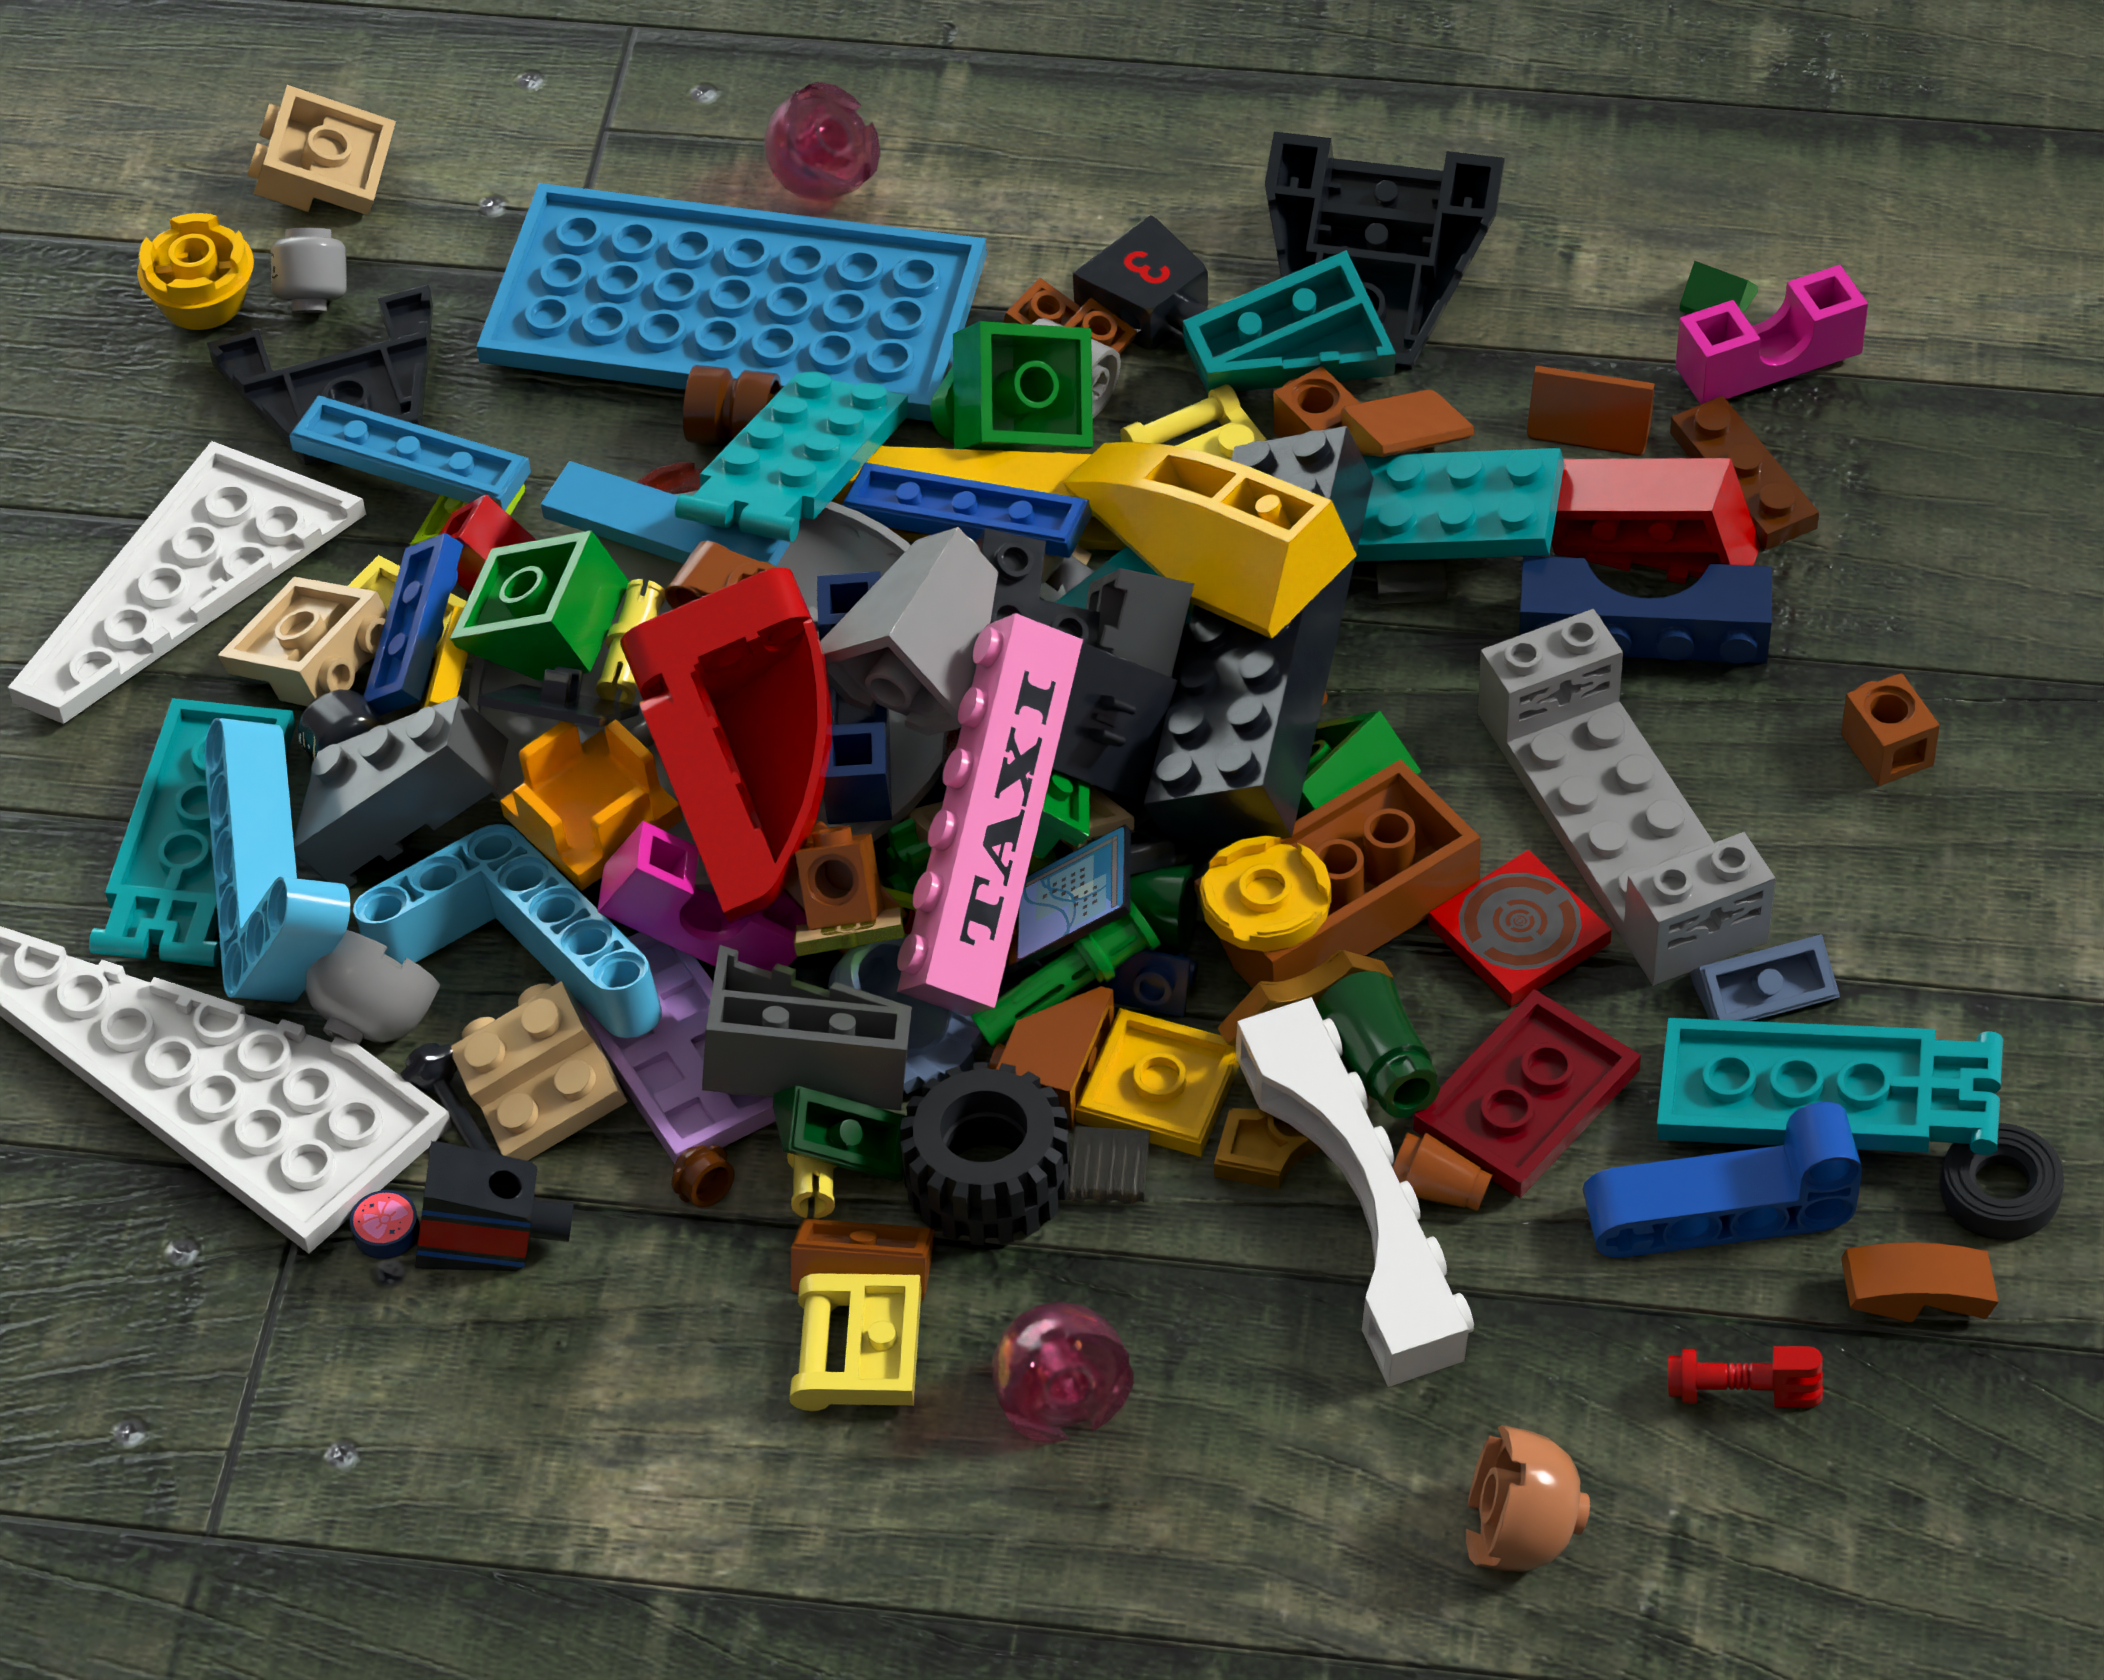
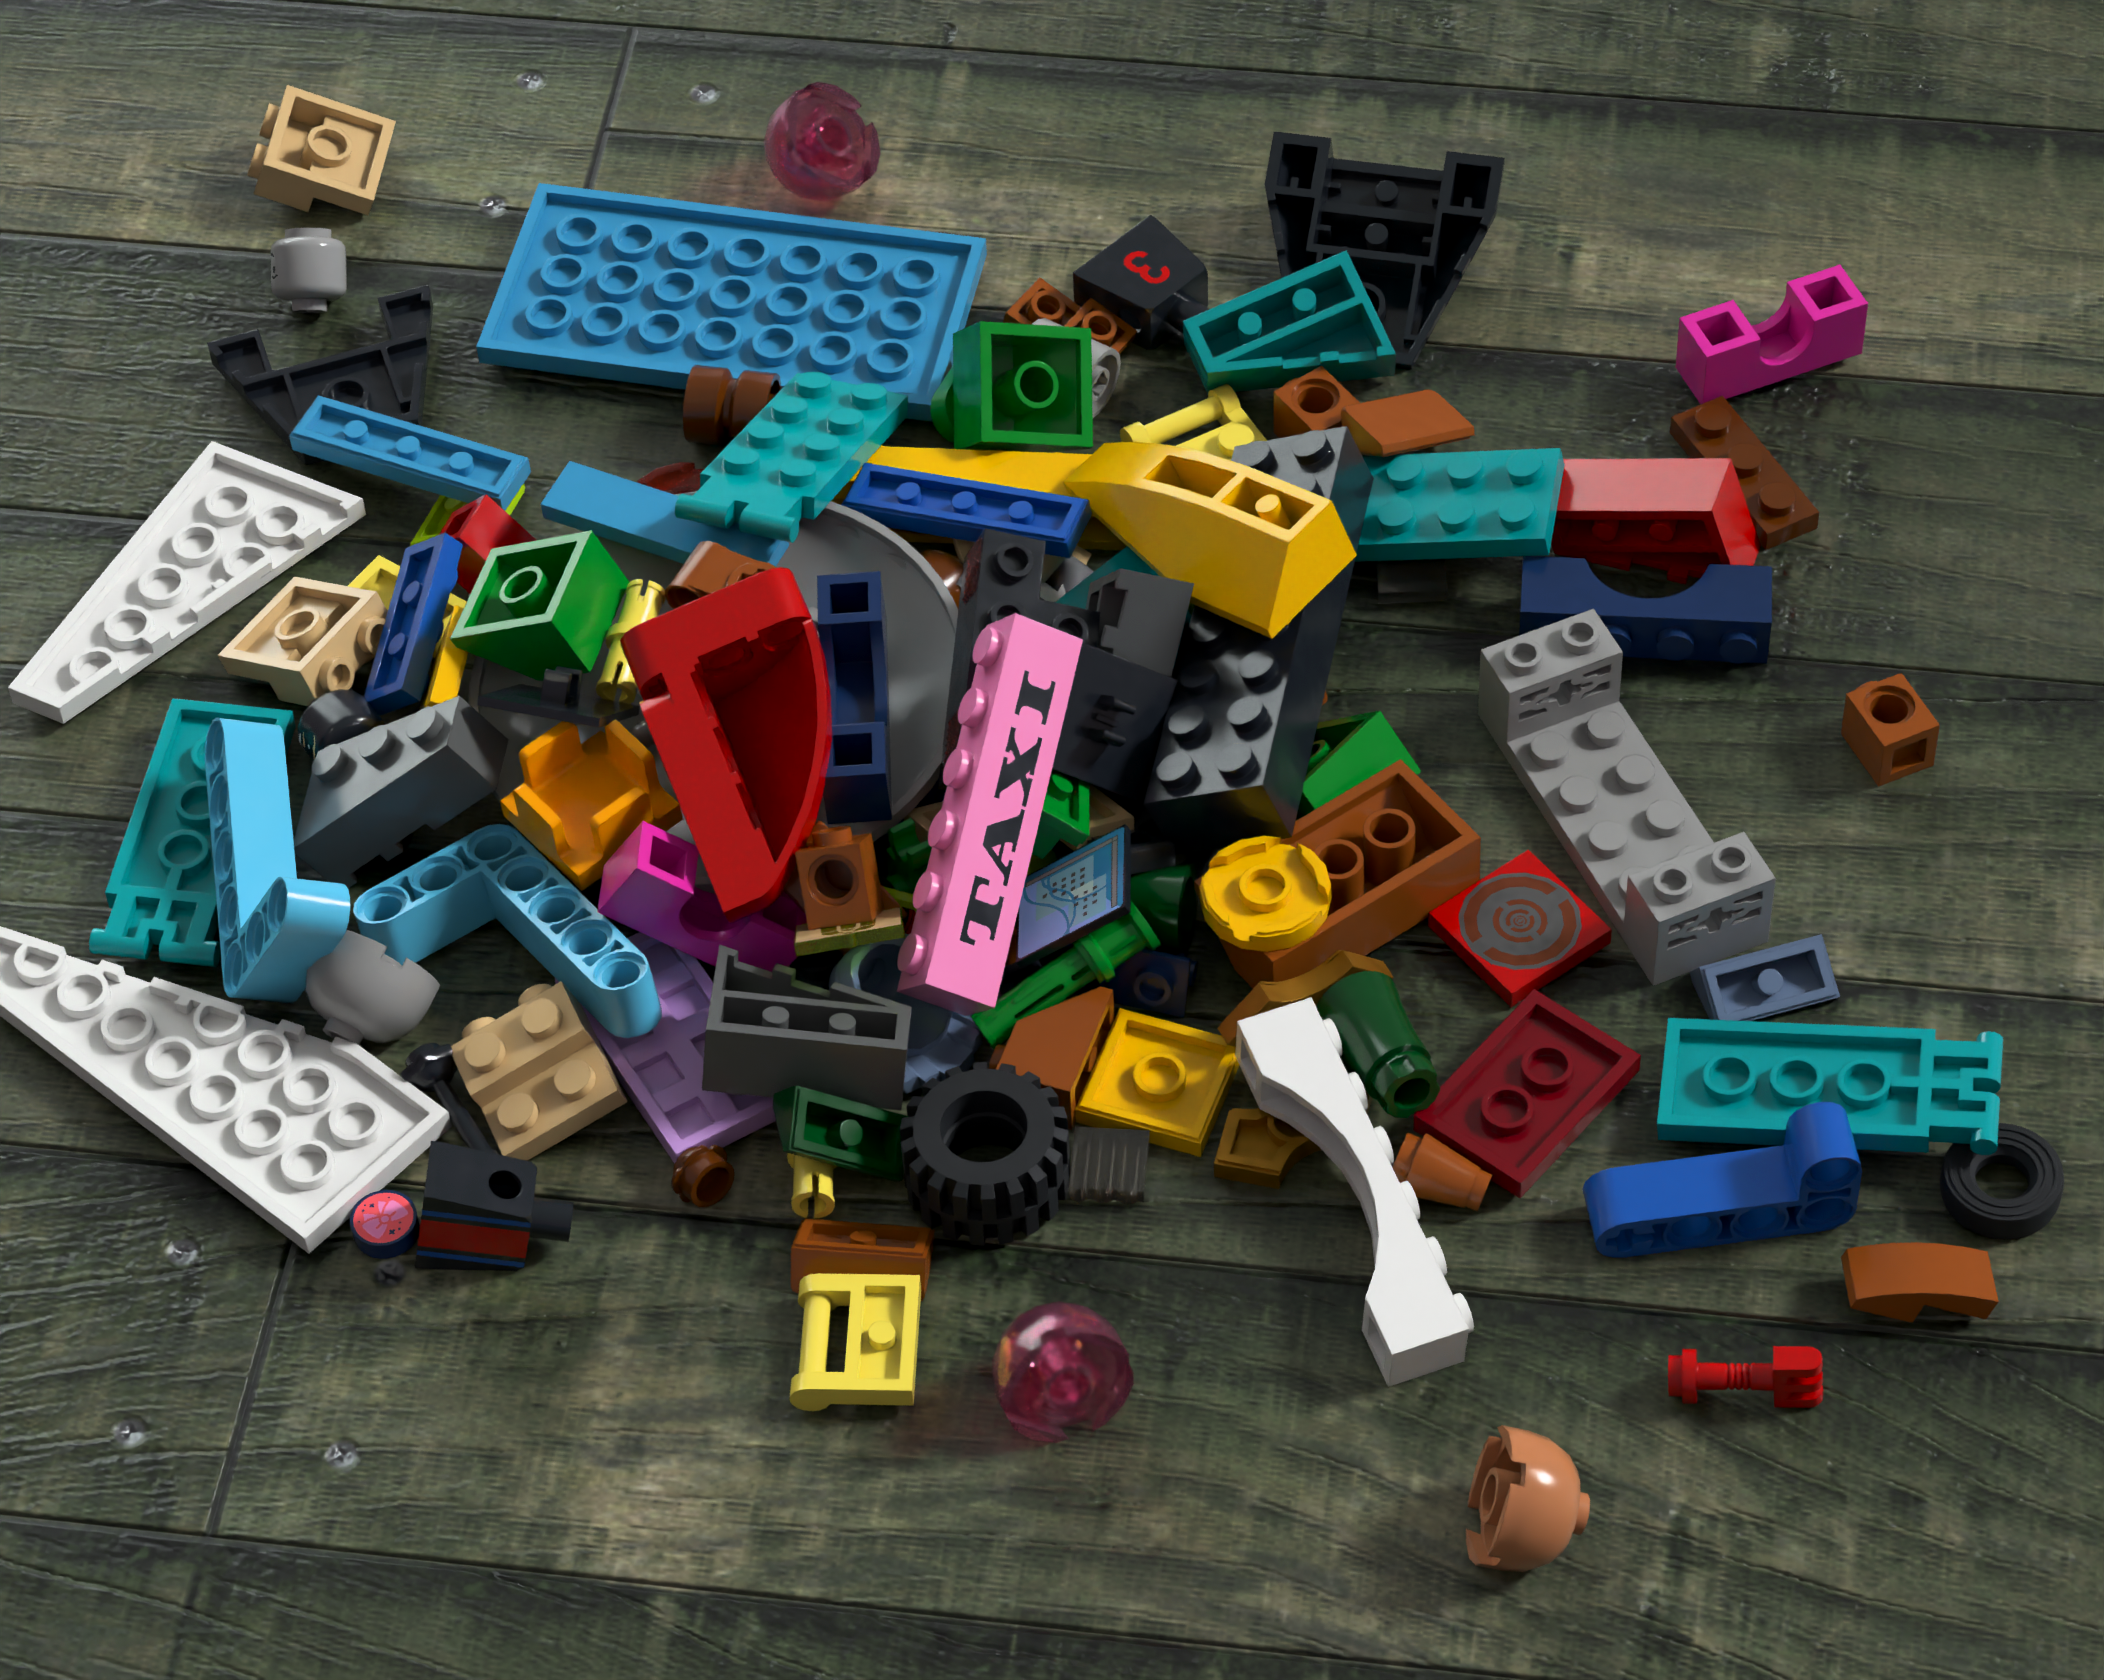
(196, 271): yellow cone -> none
(916, 633): light grey slope -> none
(1590, 410): dark orange slope -> none
(1712, 287): green slope -> none

